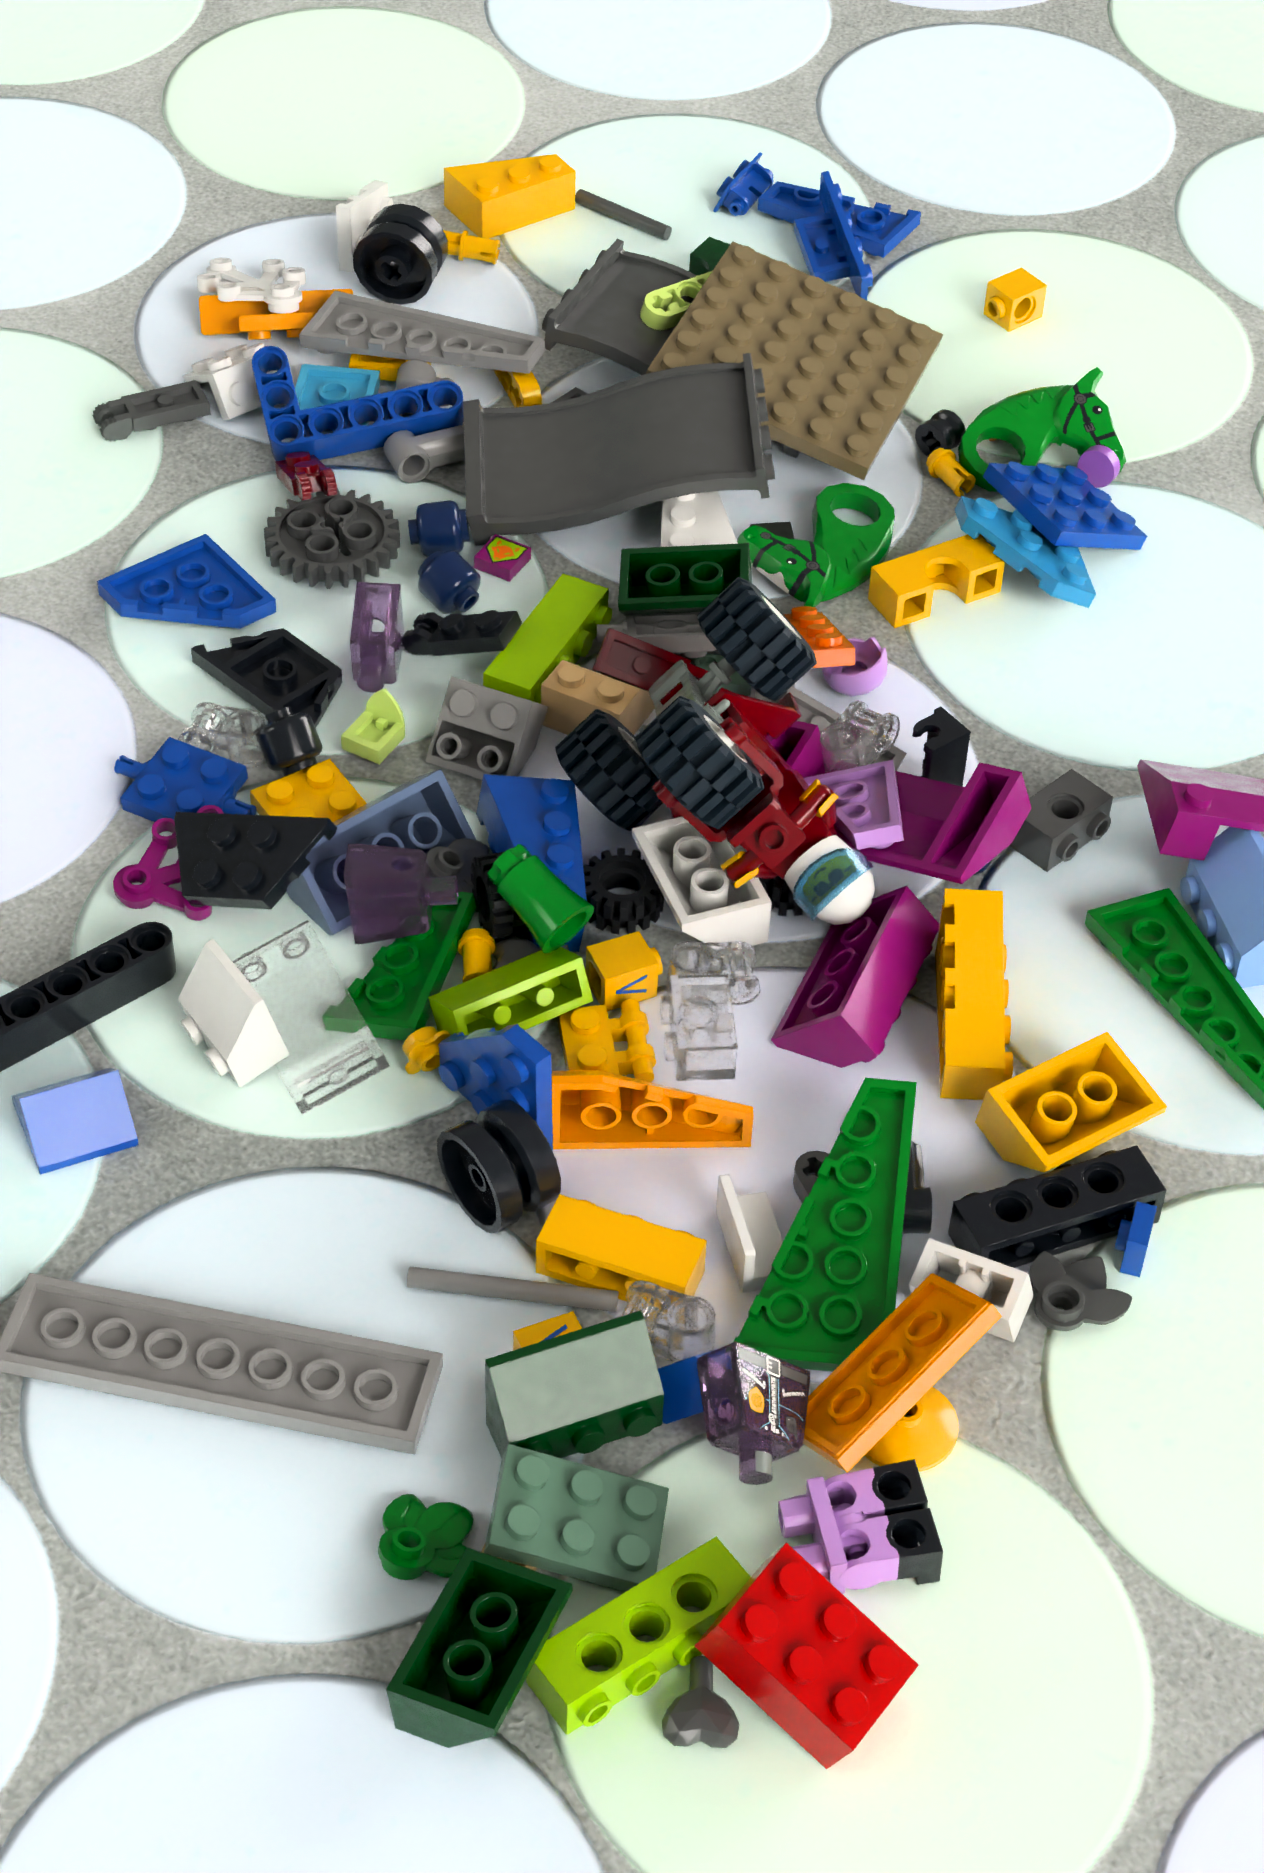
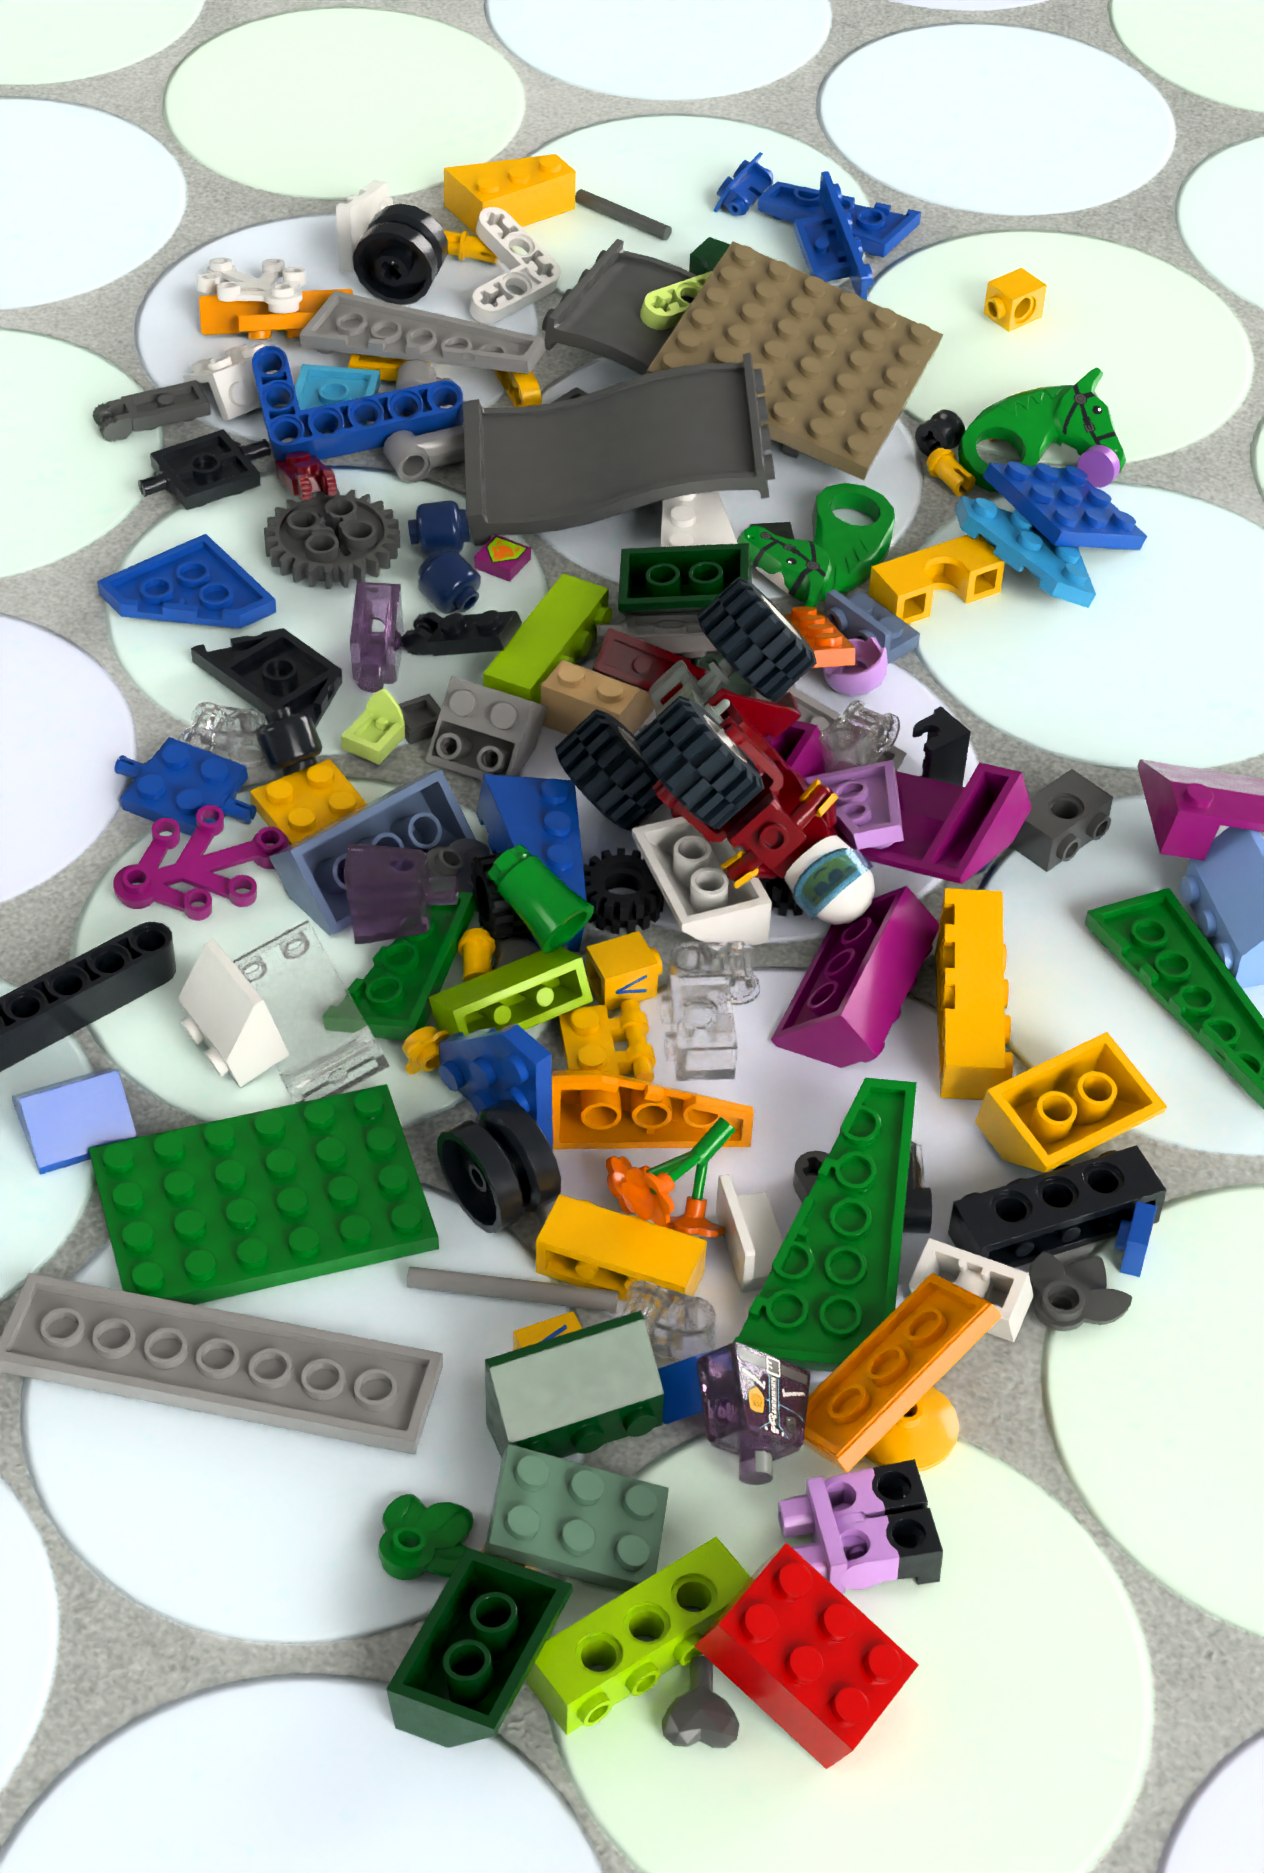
(205, 469): none -> black plate
(243, 857): black wing -> none
(263, 1198): none -> green plate
(420, 718): none -> dark grey tile
(534, 272): none -> white beam
(647, 1188): none -> orange plant
(866, 618): none -> sand blue bracket

